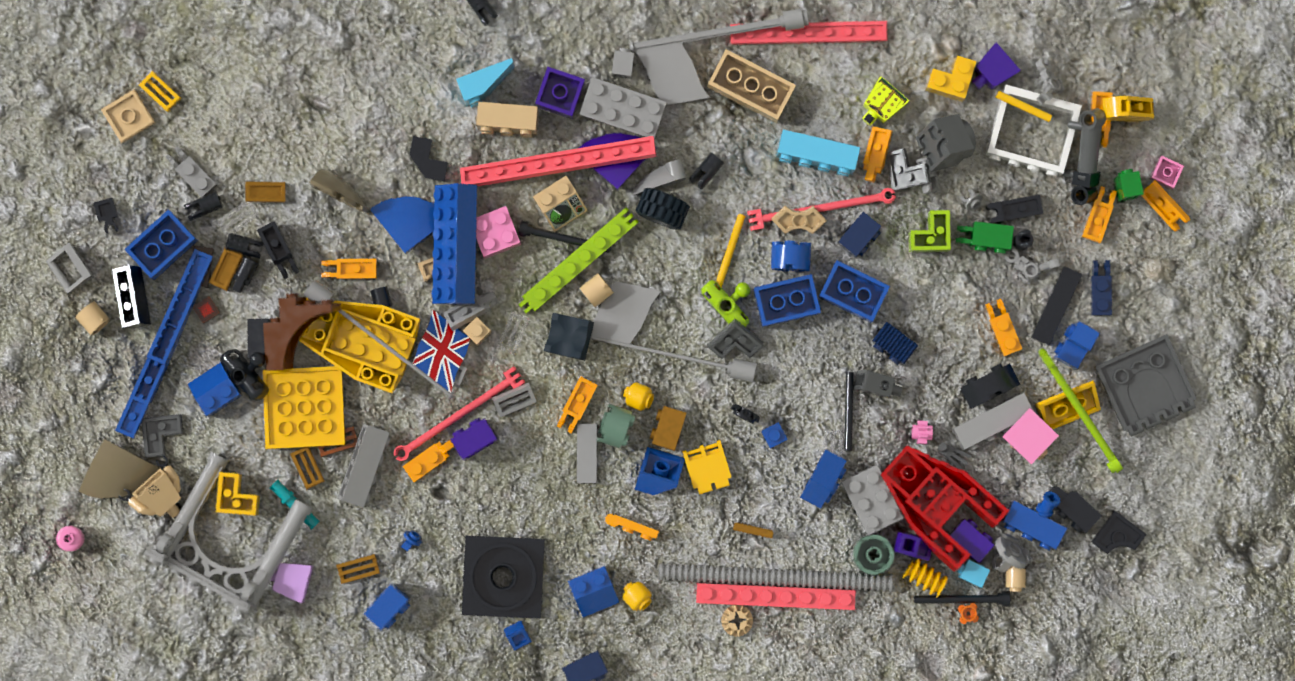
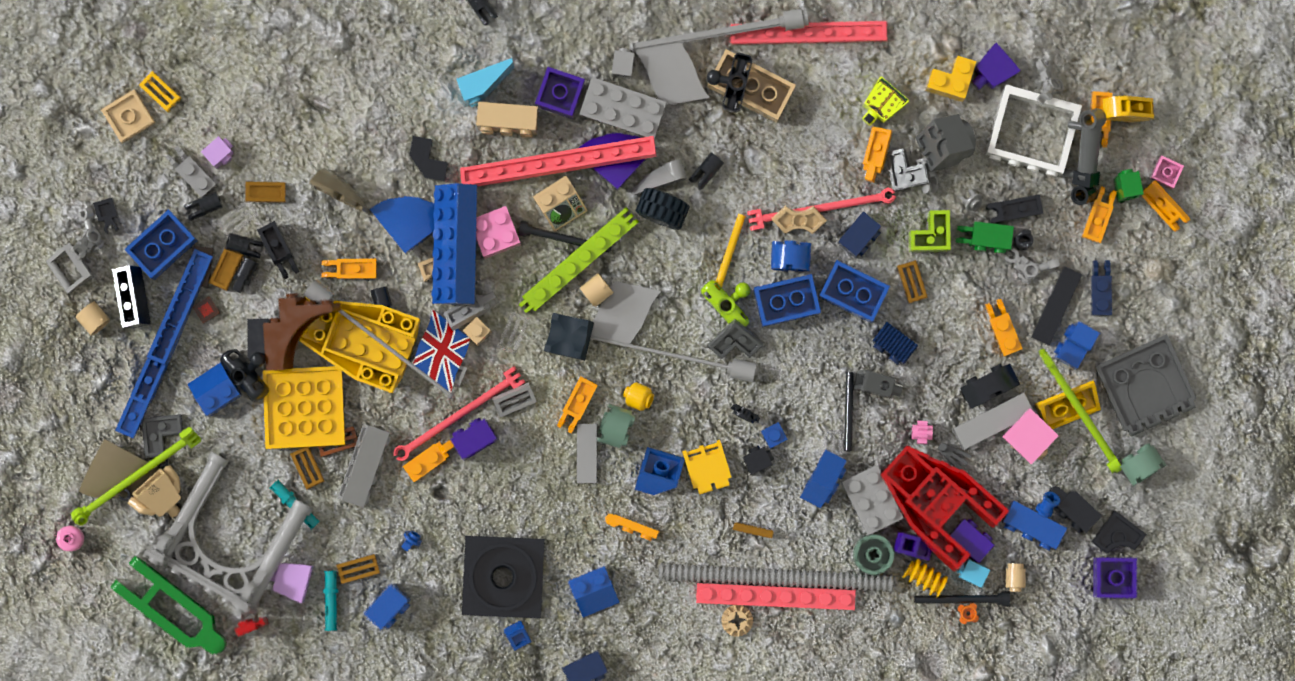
(90, 237): none -> light grey piece
(188, 437): none -> lime hinge
(208, 636): none -> green piece
(218, 152): none -> lavender brick
(229, 497): yellow brick -> none
(250, 625): none -> red plate
(331, 600): none -> teal pin
(637, 596): yellow head -> none
(668, 428): pearl gold brick -> none
(733, 94): none -> black piece
(758, 459): none -> black brick
(817, 152): medium azure brick -> none
(904, 283): none -> pearl gold tile
(1010, 553): light grey tile -> none
(1023, 106): yellow bar -> none
(1115, 577): none -> dark purple brick
(1142, 465): none -> sand green brick

